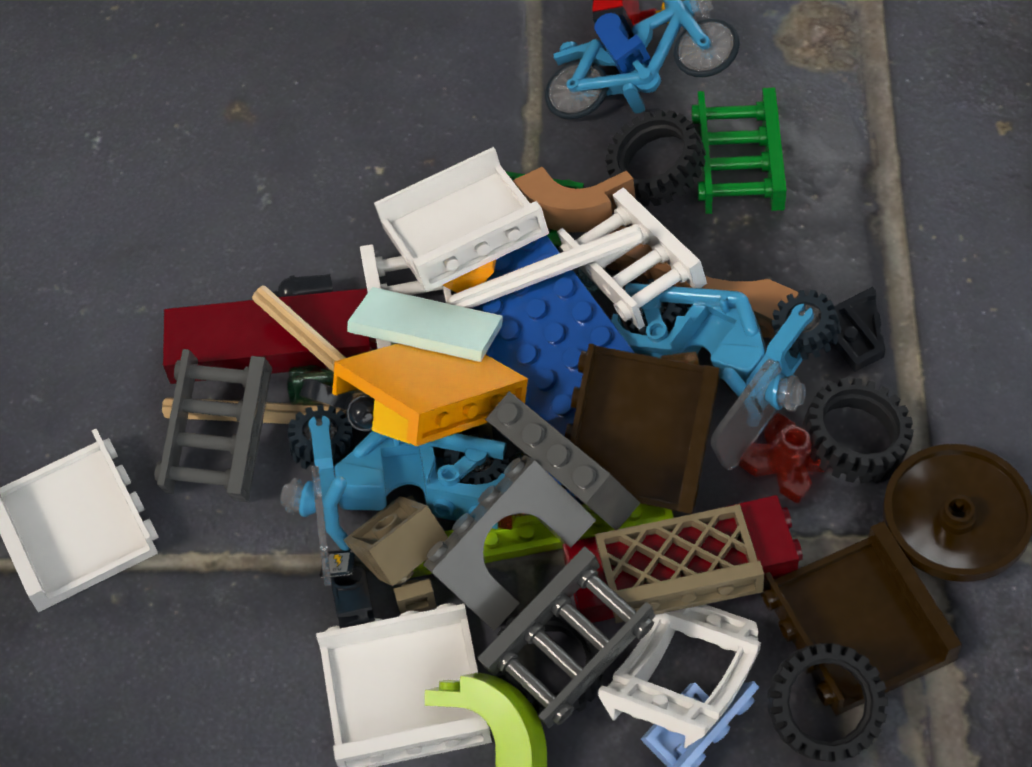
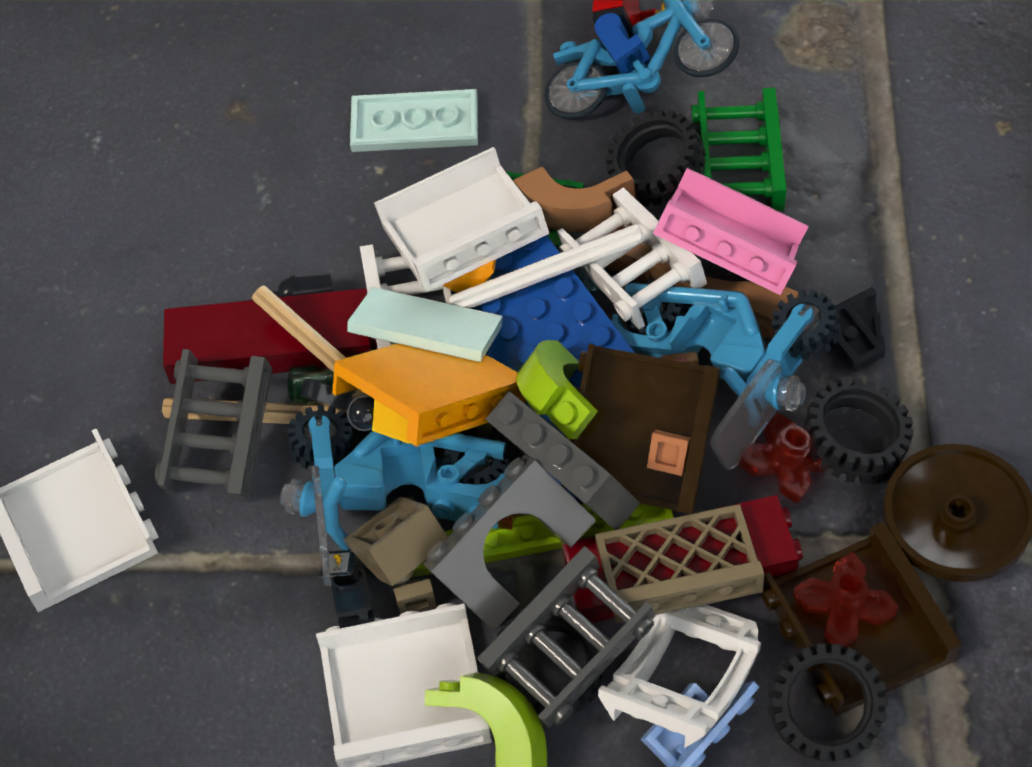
(414, 120): none -> light aqua tile
(549, 393): none -> lime arch
(668, 452): none -> nougat plate
(732, 231): none -> bright pink panel
(845, 600): none -> clear red plant

